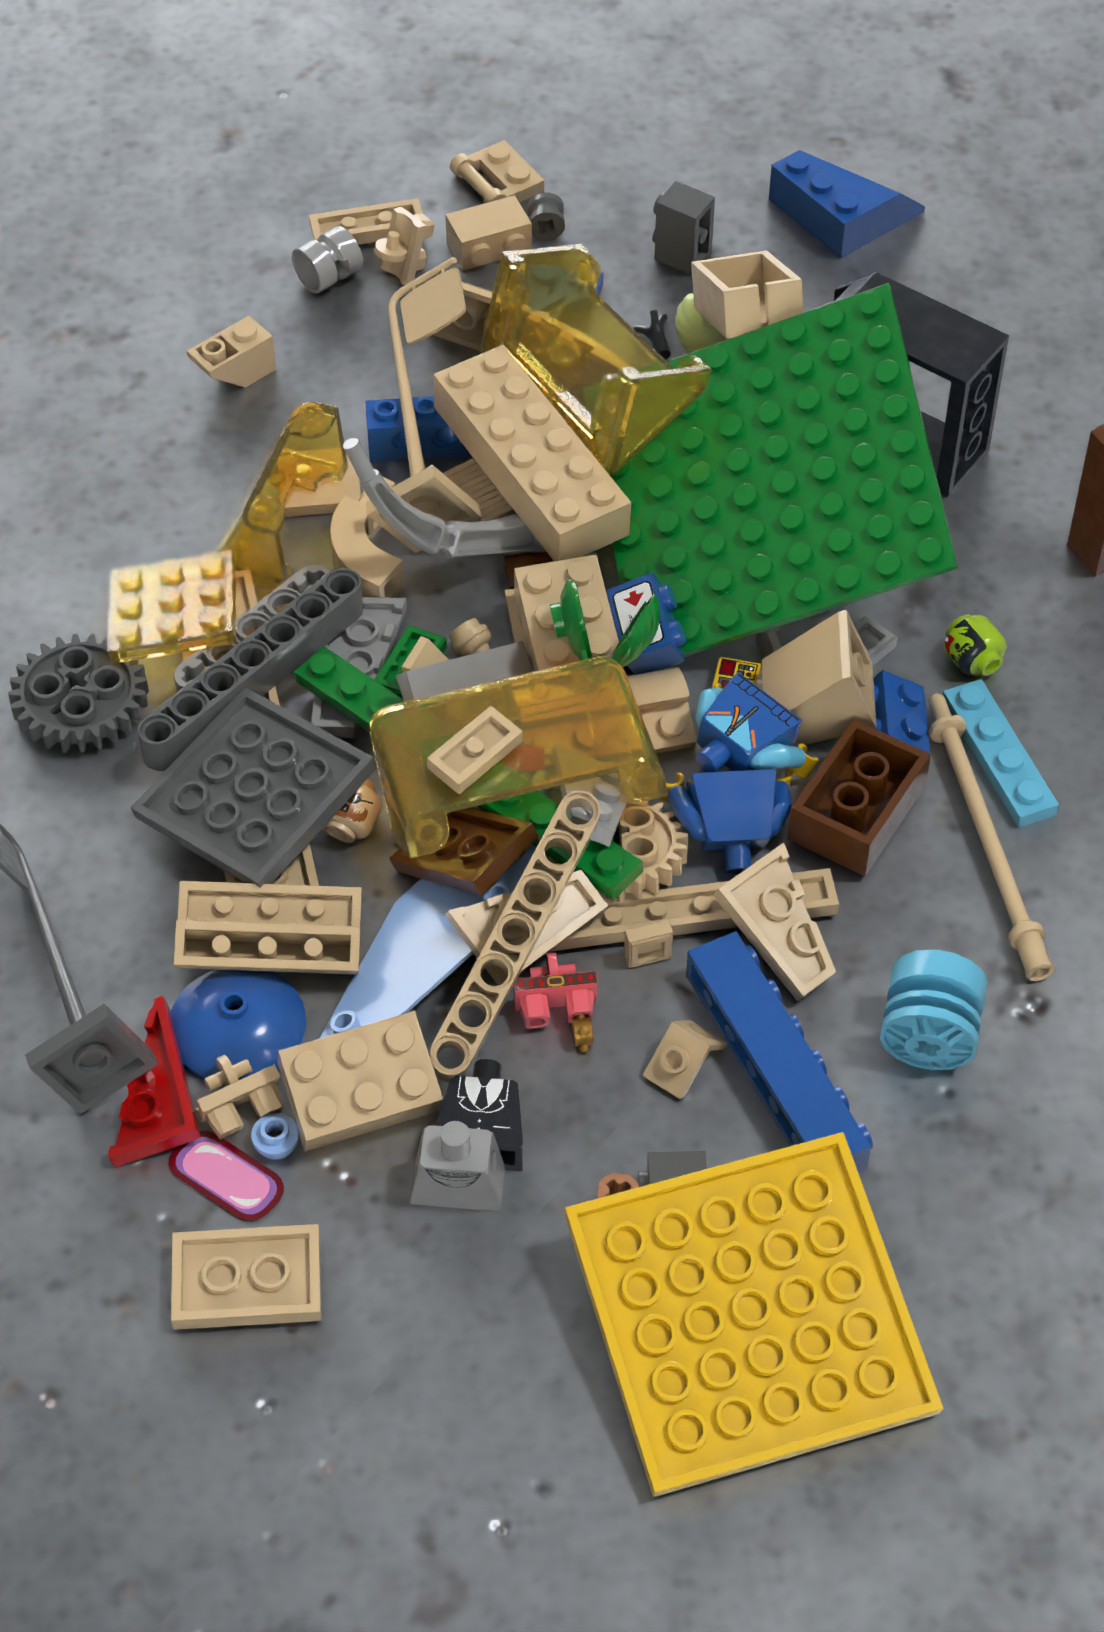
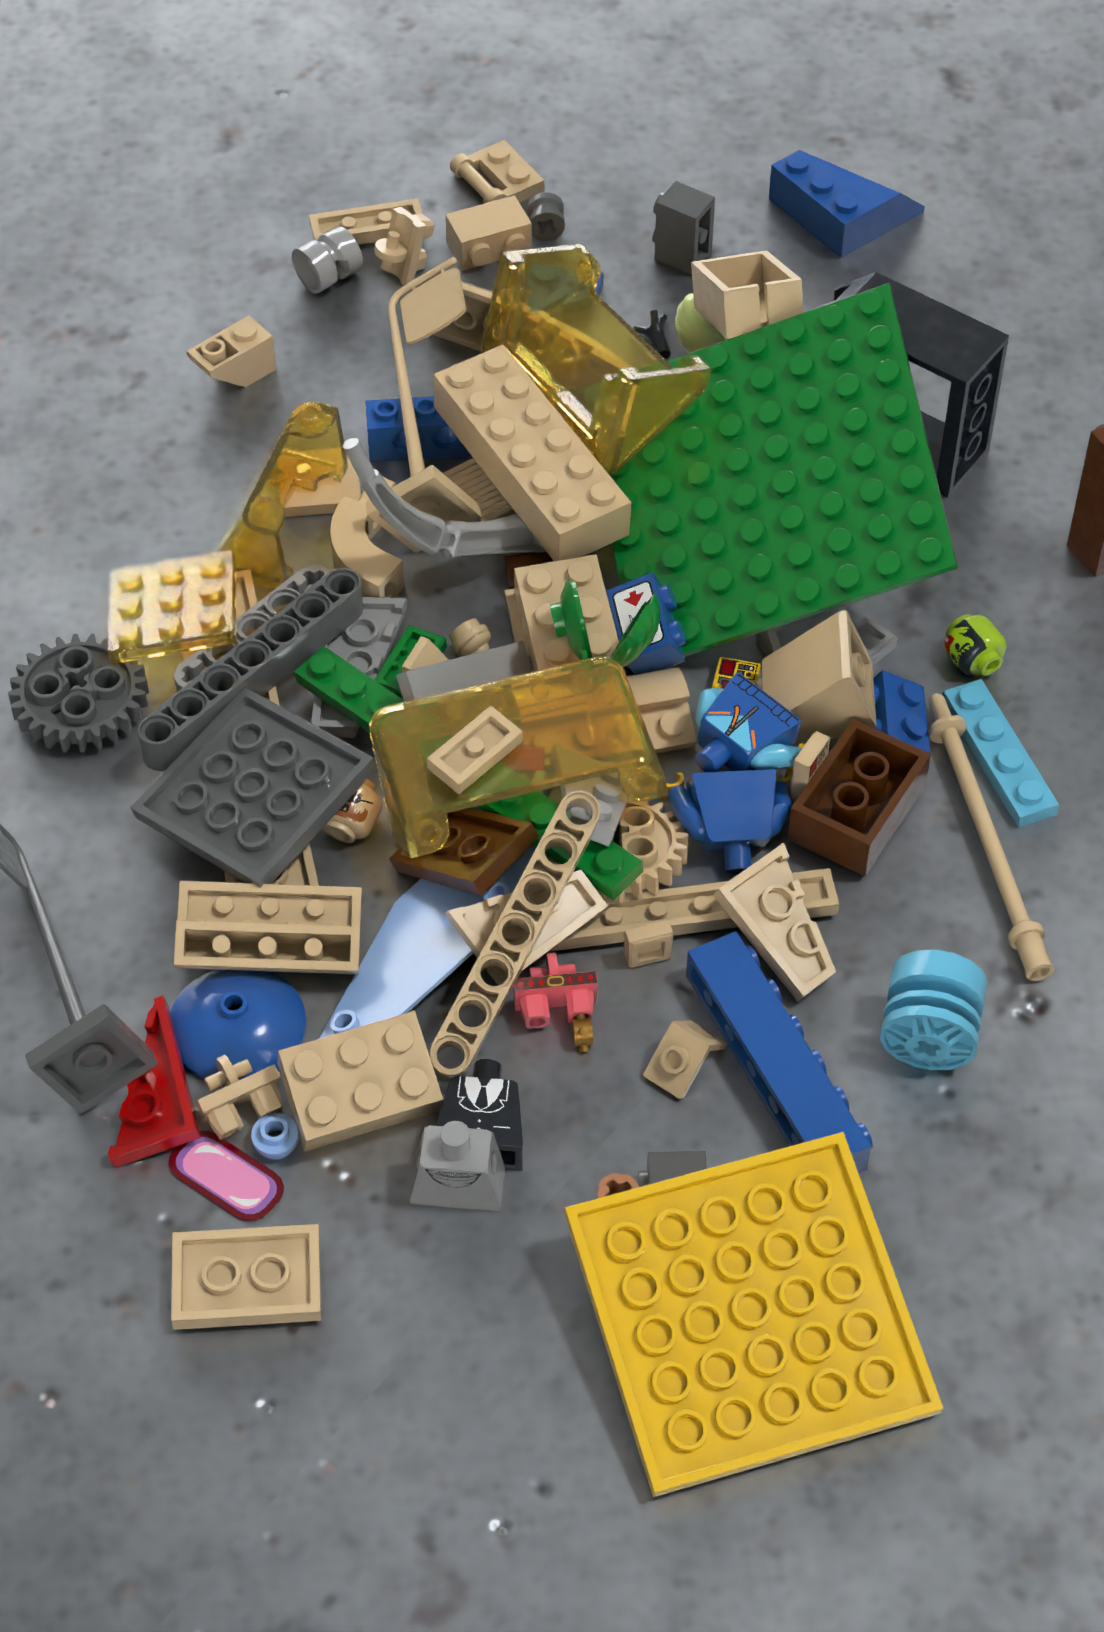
(808, 762): none -> tan tile

